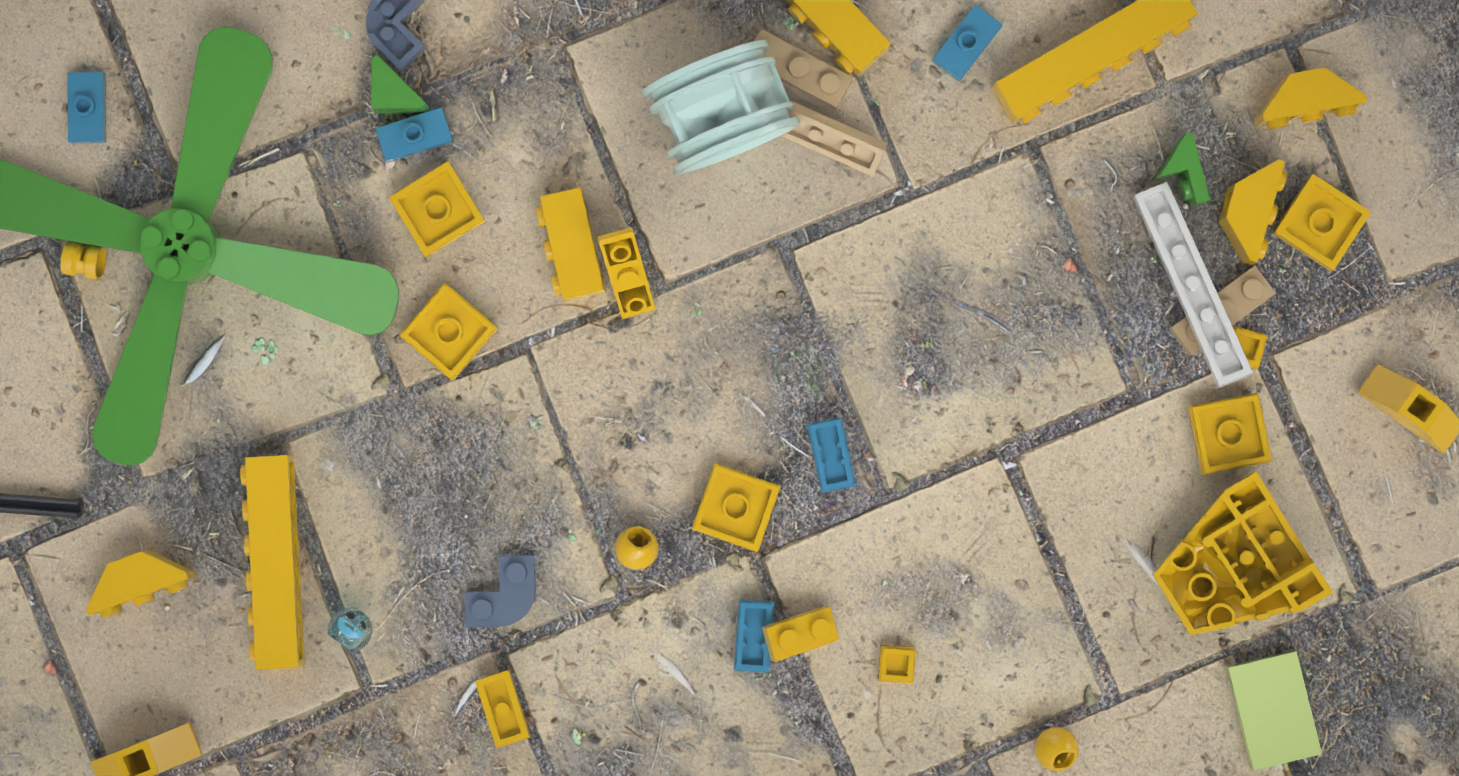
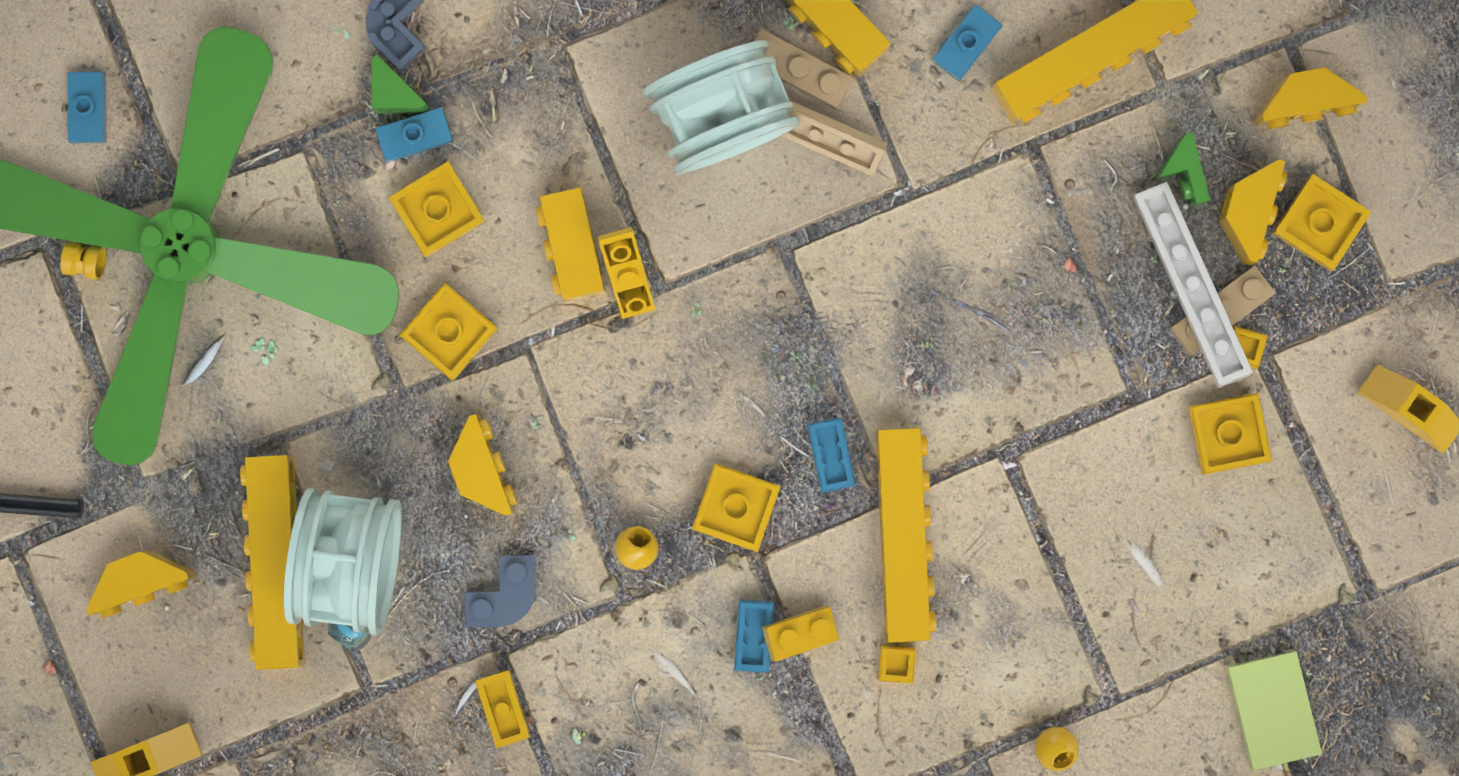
(342, 561): none -> light aqua wheel
(479, 469): none -> yellow slope
(904, 536): none -> yellow brick
(1239, 563): yellow wedge -> none

